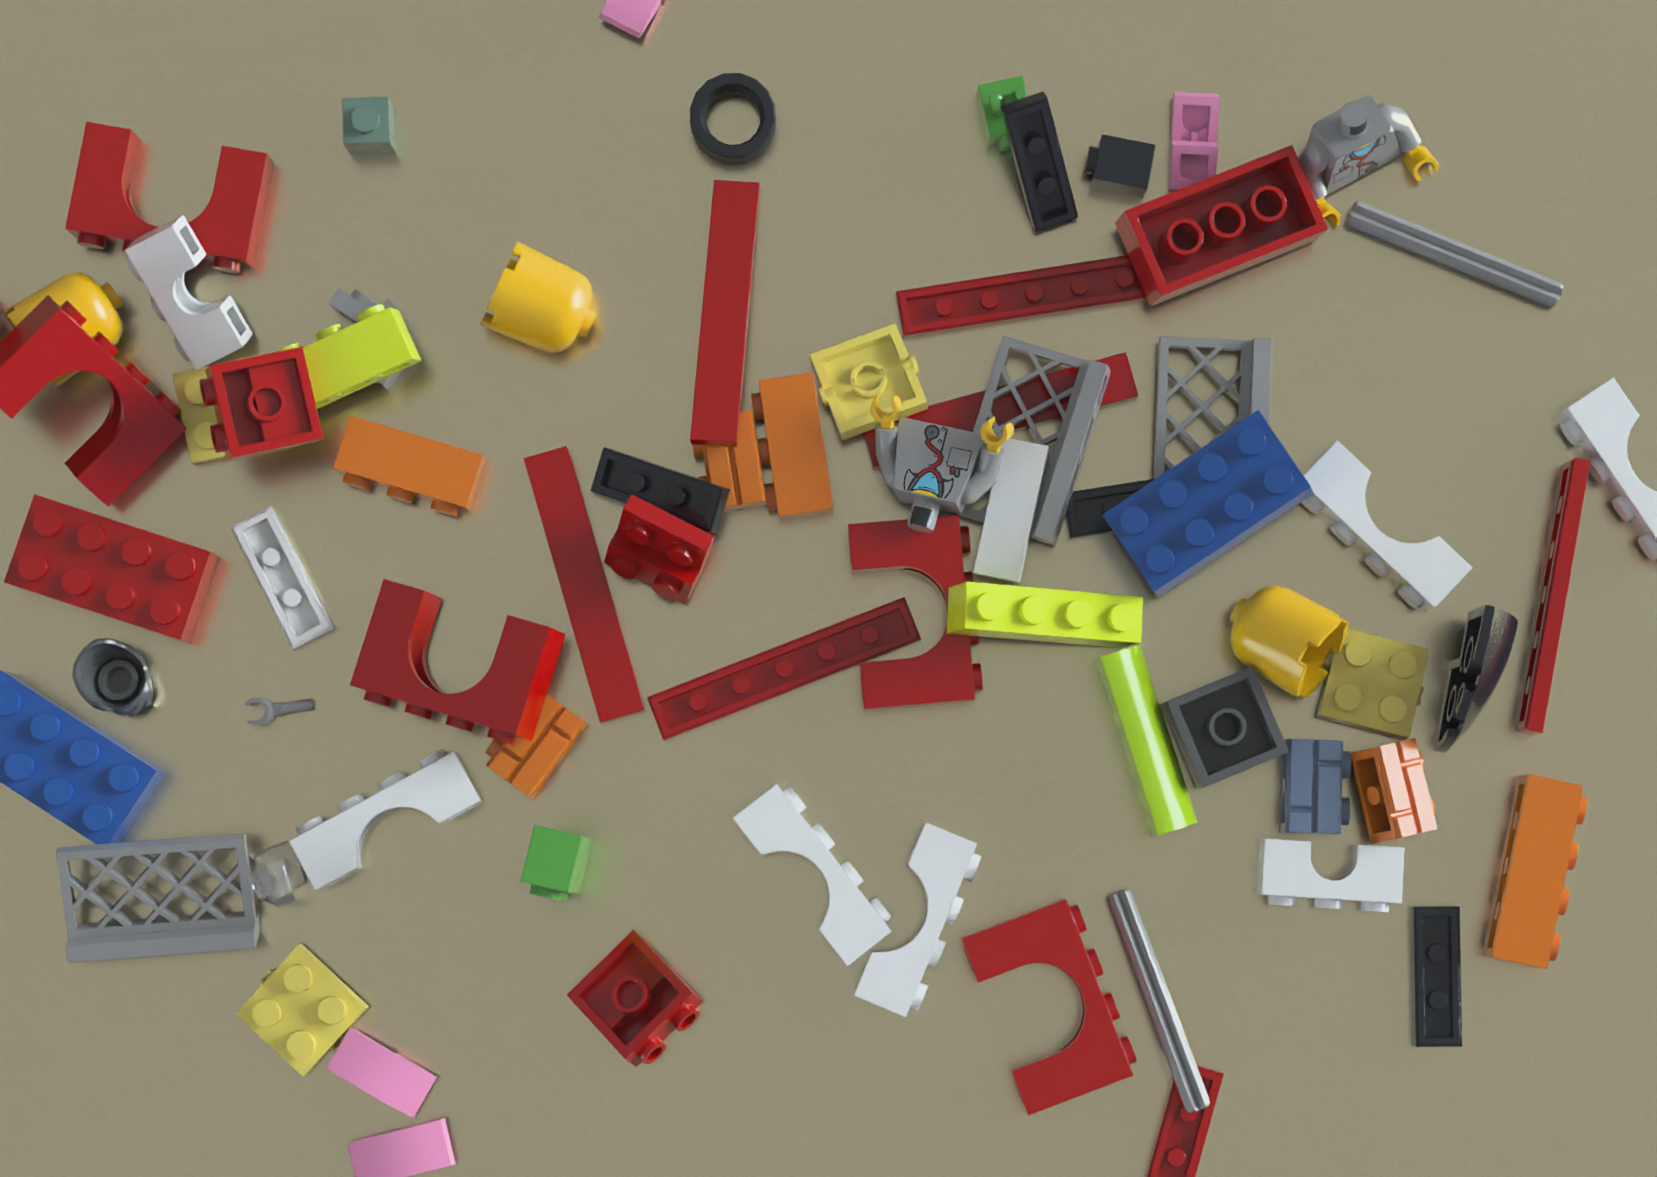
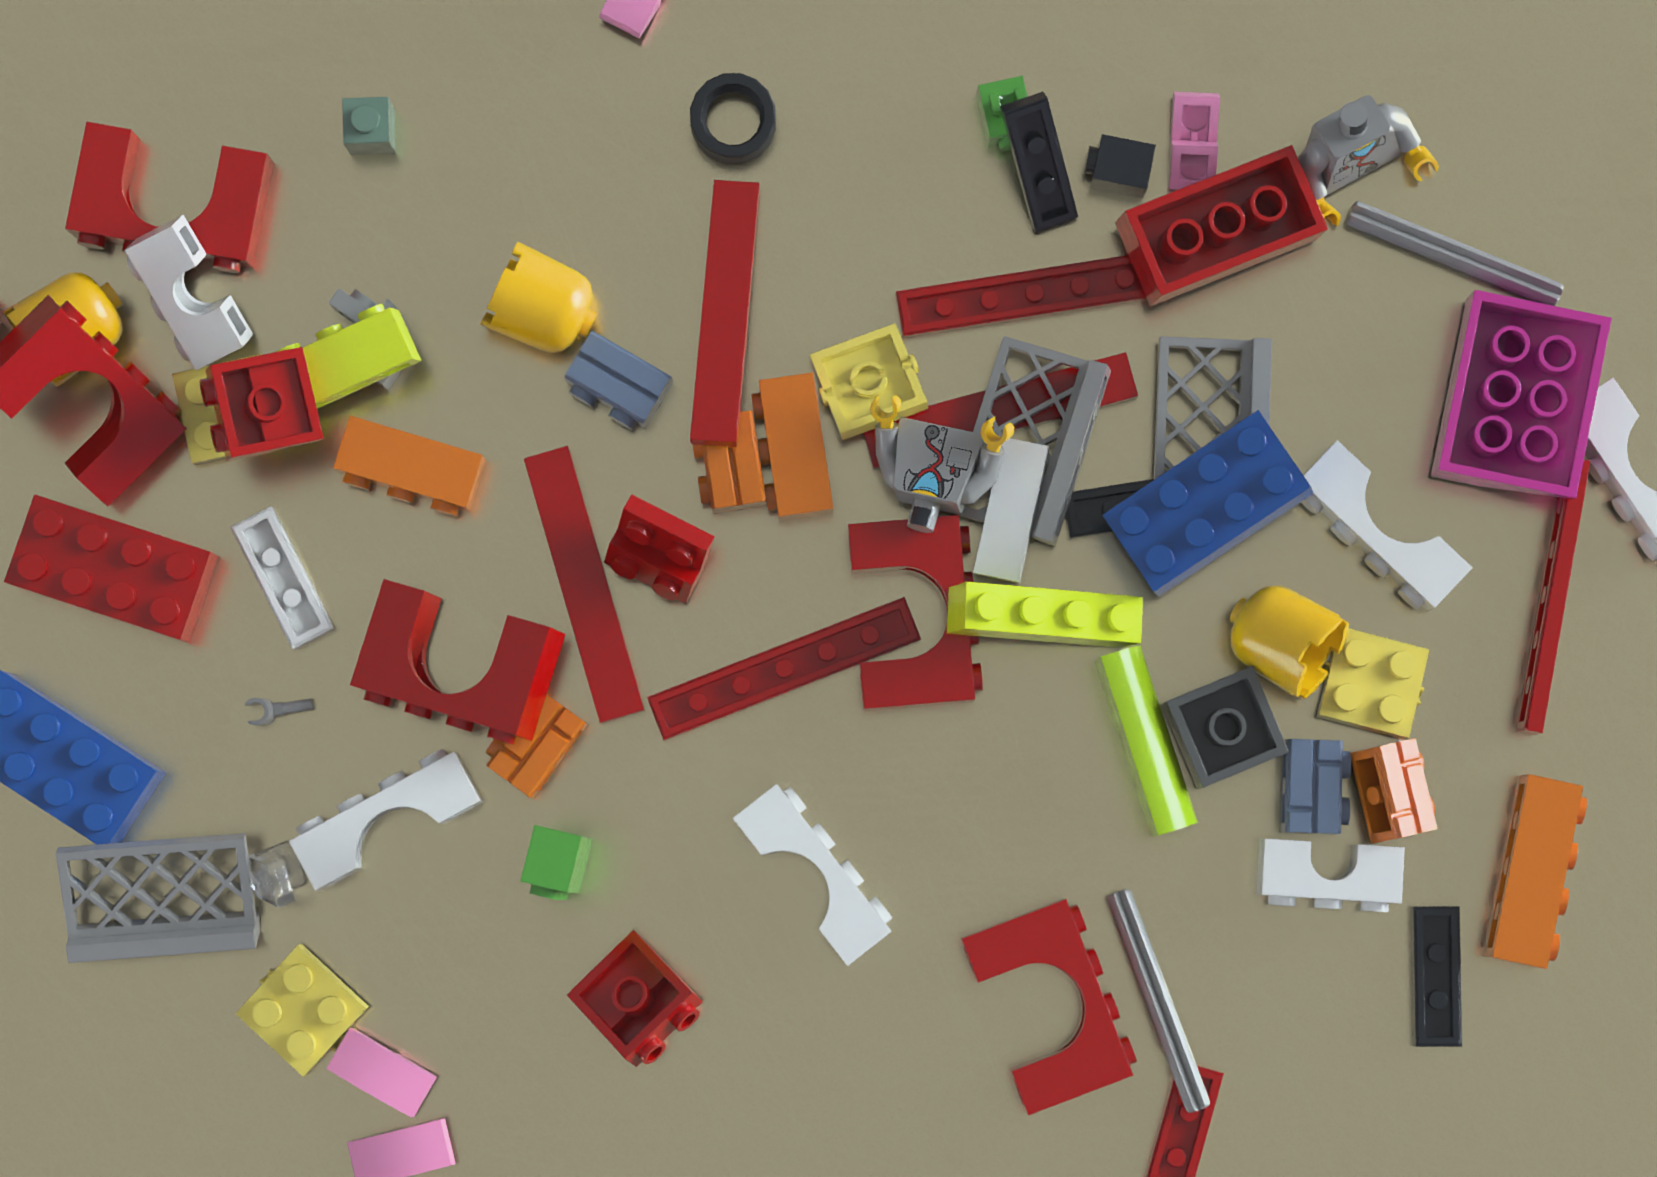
(113, 677): dark grey hair -> none
(617, 380): none -> sand blue brick
(670, 490): black tile -> none
(895, 975): white arch -> none
(1477, 672): black brick -> none
(1521, 396): none -> dark pink slope

